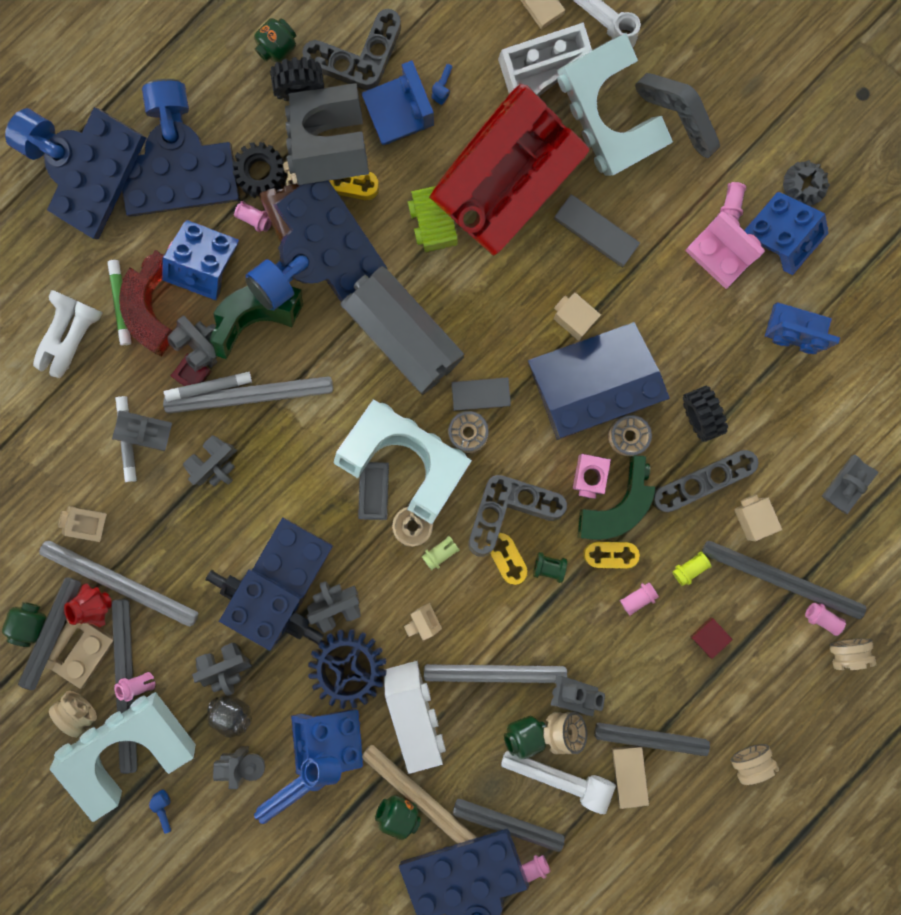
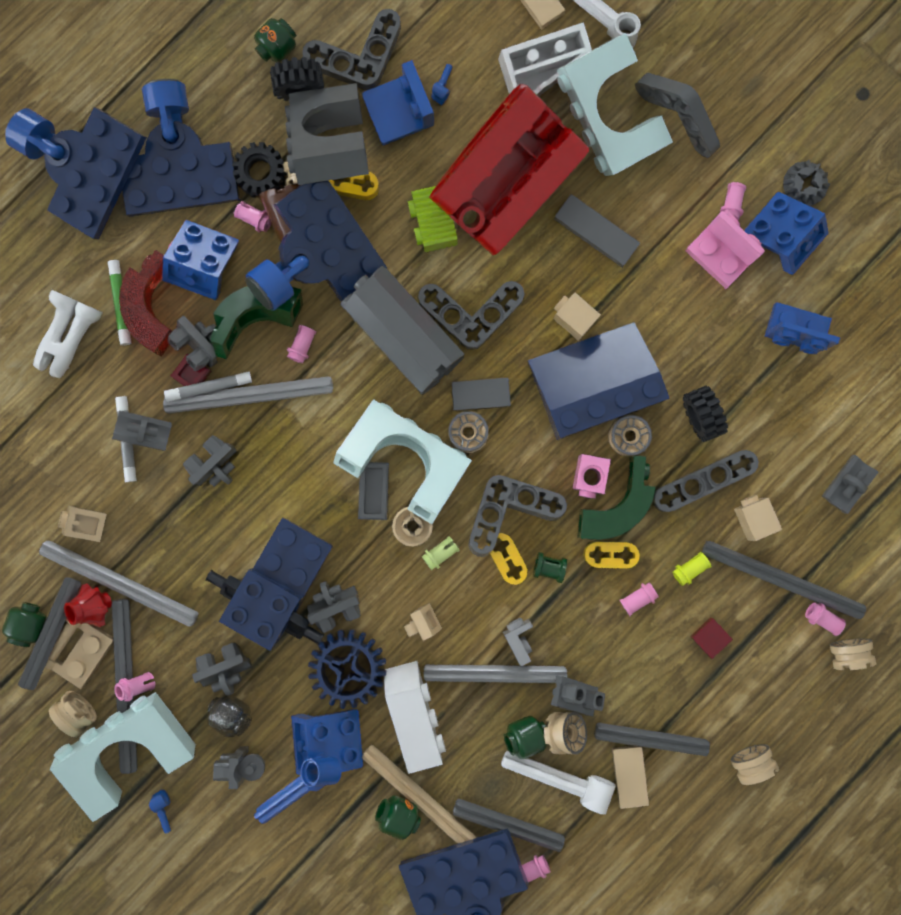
(301, 344): none -> bright pink pin
(467, 322): none -> dark grey beam
(519, 645): none -> light grey bracket

